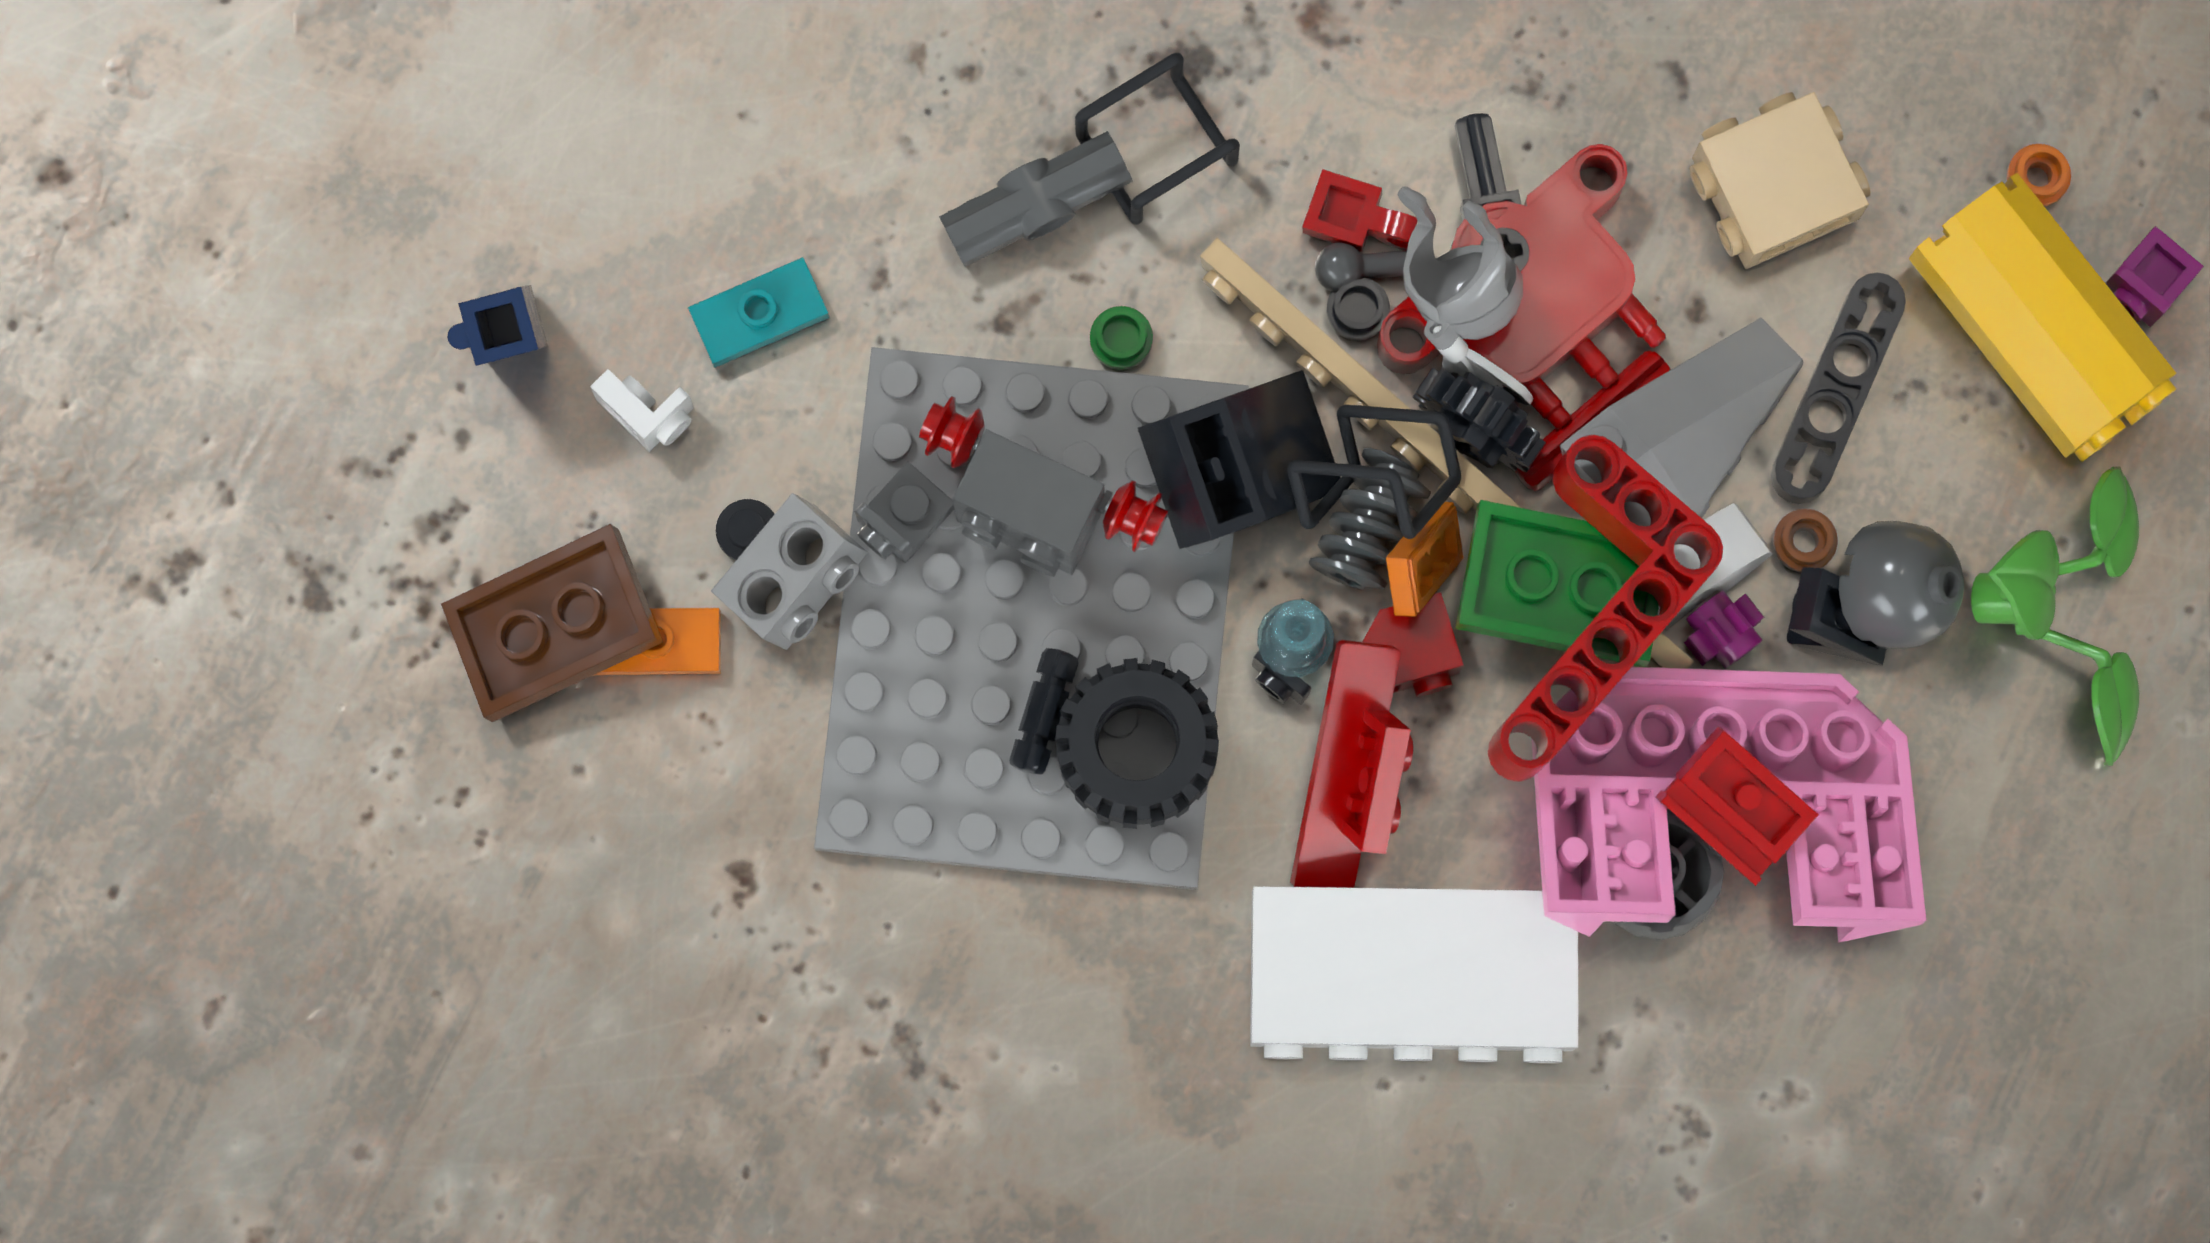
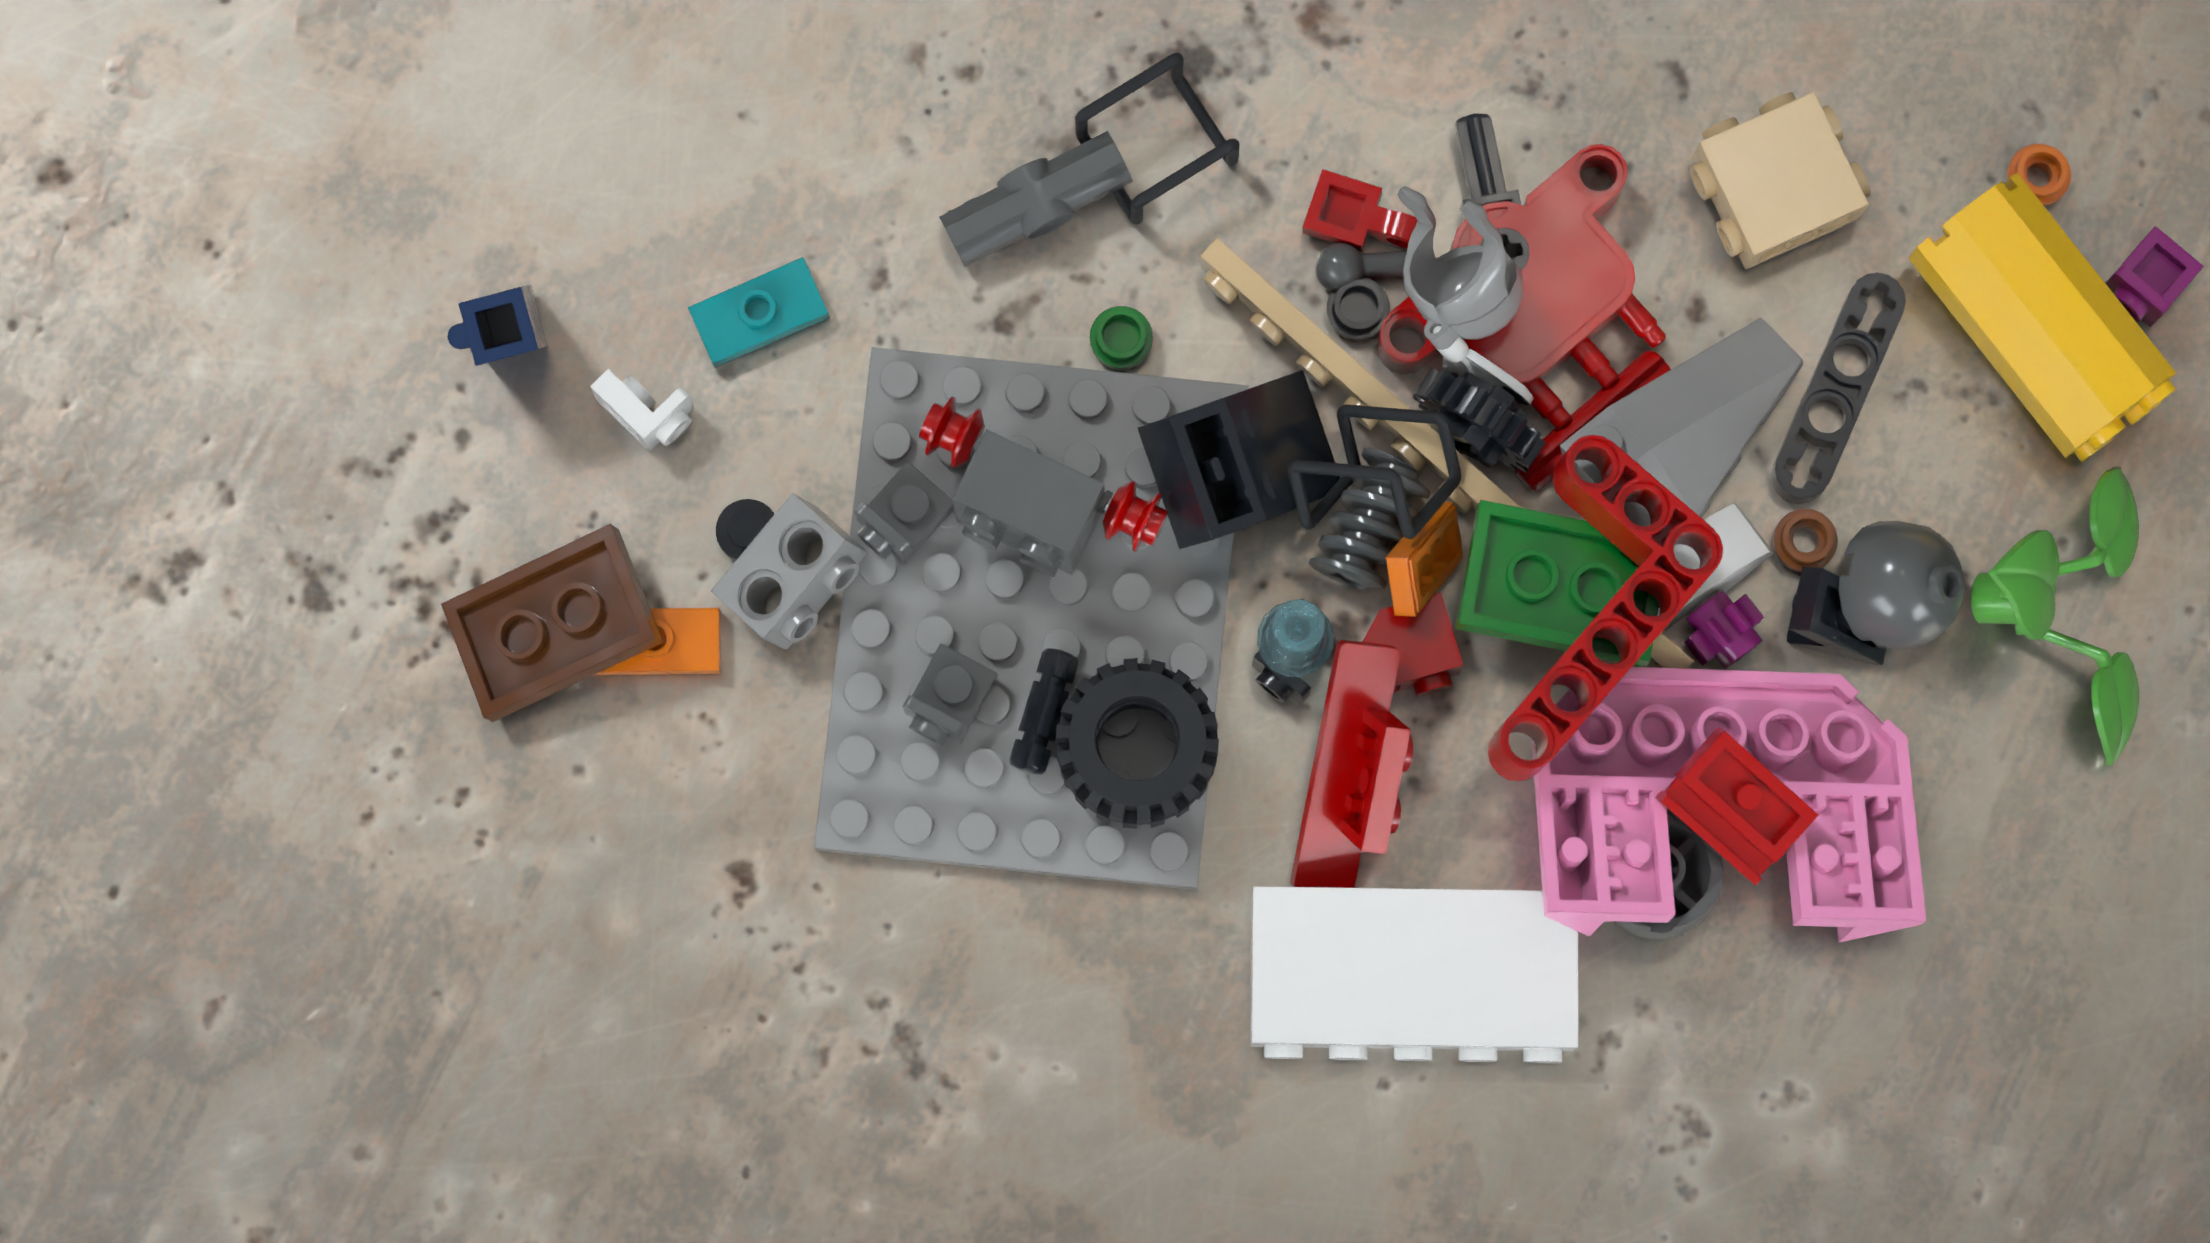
(948, 696): none -> dark grey bracket

